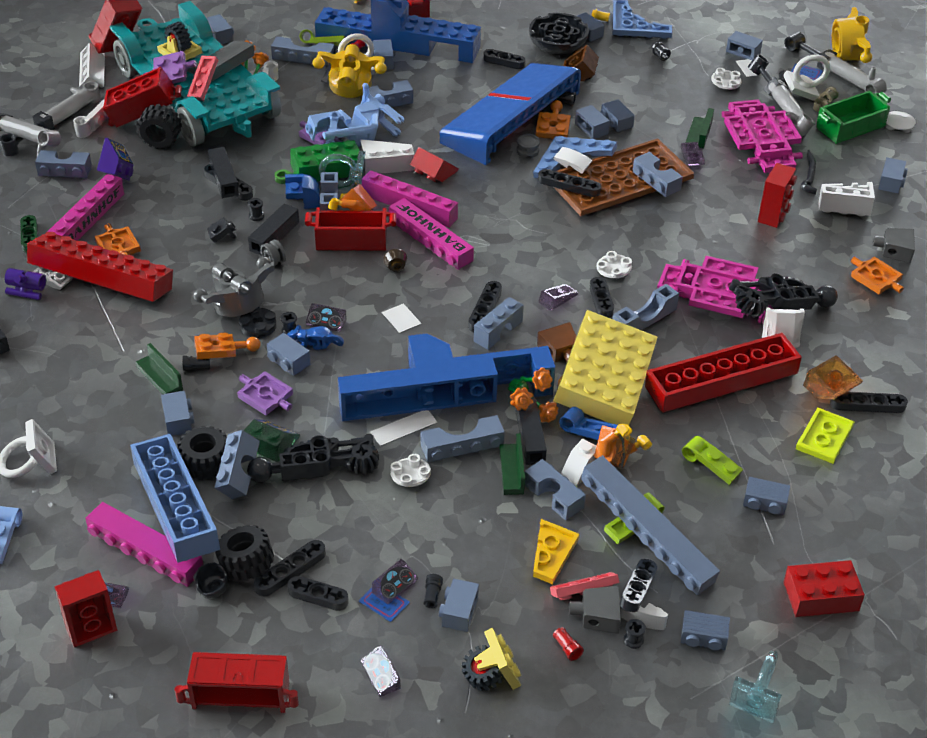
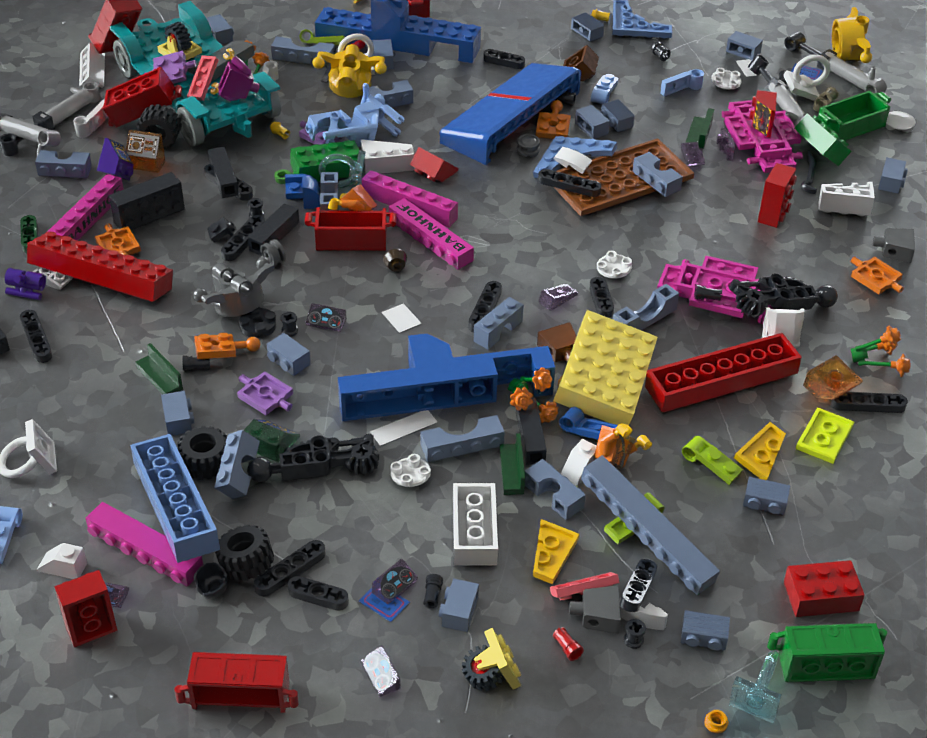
(36, 335): none -> black beam
(64, 561): none -> white slope
(145, 150): none -> clear orange slope
(147, 201): none -> black brick
(231, 250): none -> black beam
(236, 80): none -> magenta torso
(276, 128): none -> yellow pin
(318, 337): blue animal -> none
(475, 524): none -> white brick
(558, 33): black brick -> none
(603, 89): none -> light blue plate
(691, 79): none -> light blue plate
(702, 293): none -> black pin
(716, 716): none -> light orange plate
(726, 144): none -> clear purple slope
(761, 451): none -> yellow wing
(763, 112): none -> slope
(823, 139): none -> brick
(829, 651): none -> green container
(888, 343): none -> plant

